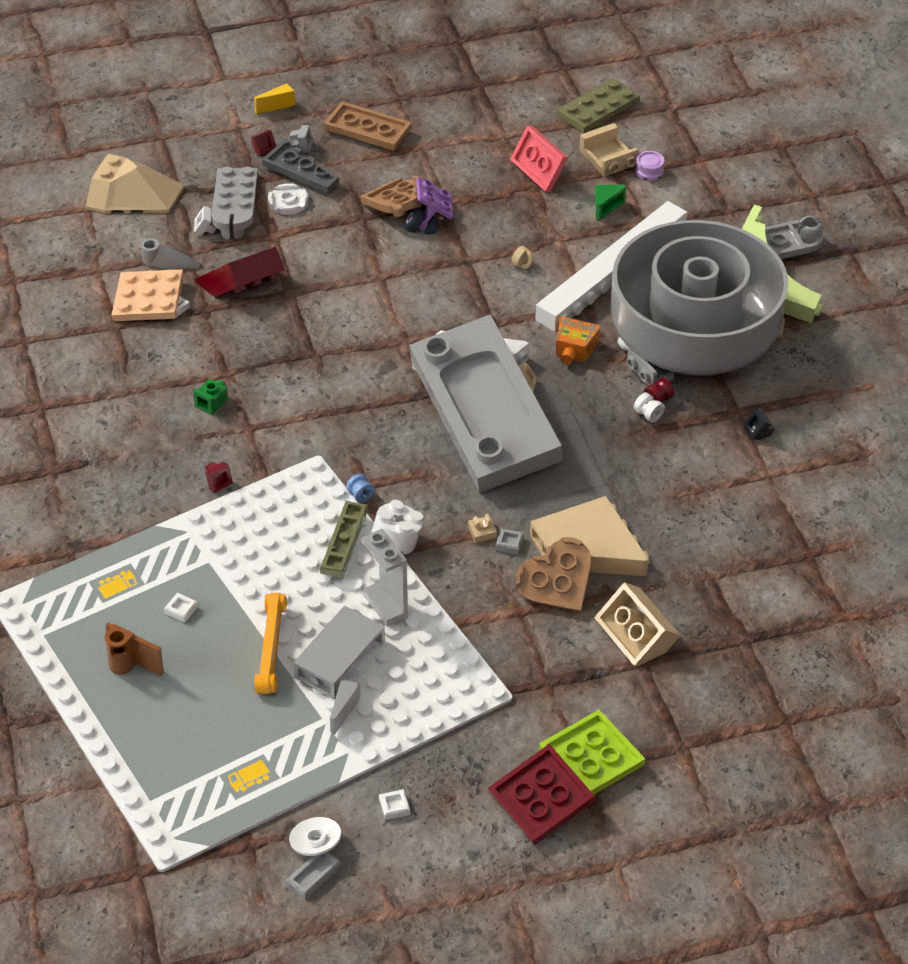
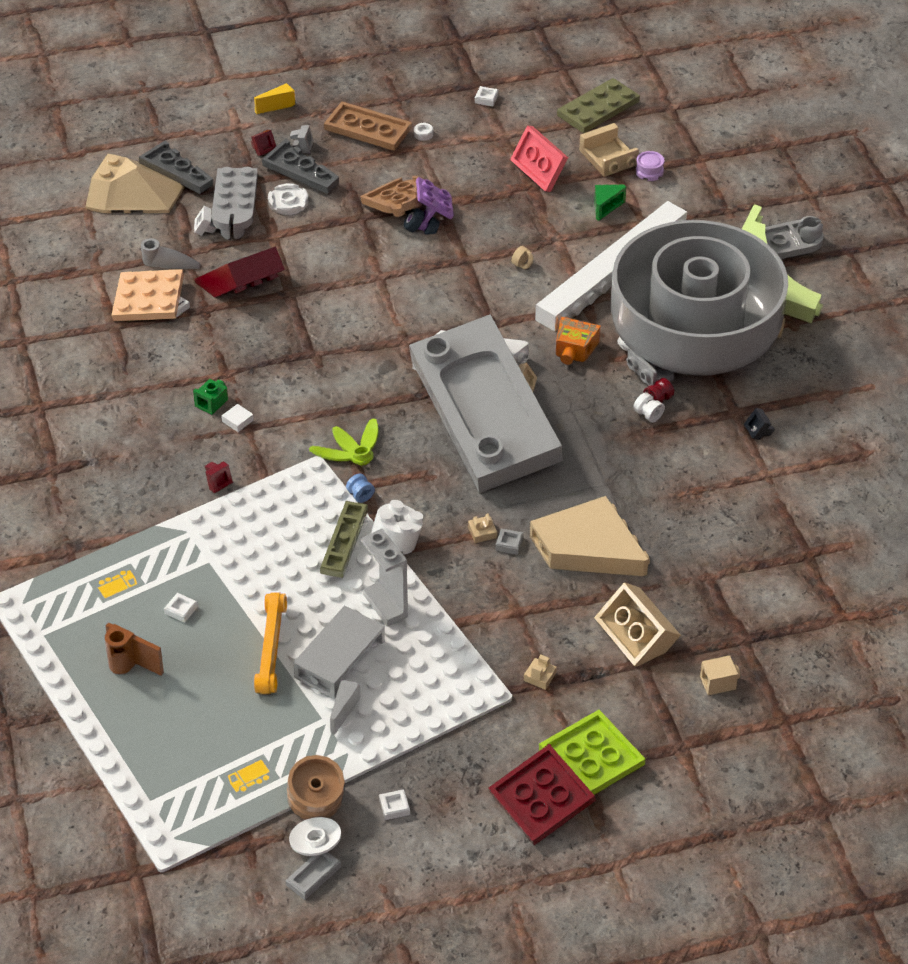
(172, 165): none -> dark grey wing
(237, 417): none -> white tile
(315, 787): none -> medium nougat wheel
(352, 451): none -> lime plant
(423, 131): none -> white tile
(486, 96): none -> white tile
(540, 672): none -> tan tile
(557, 577): medium nougat plate -> none
(719, 675): none -> tan brick

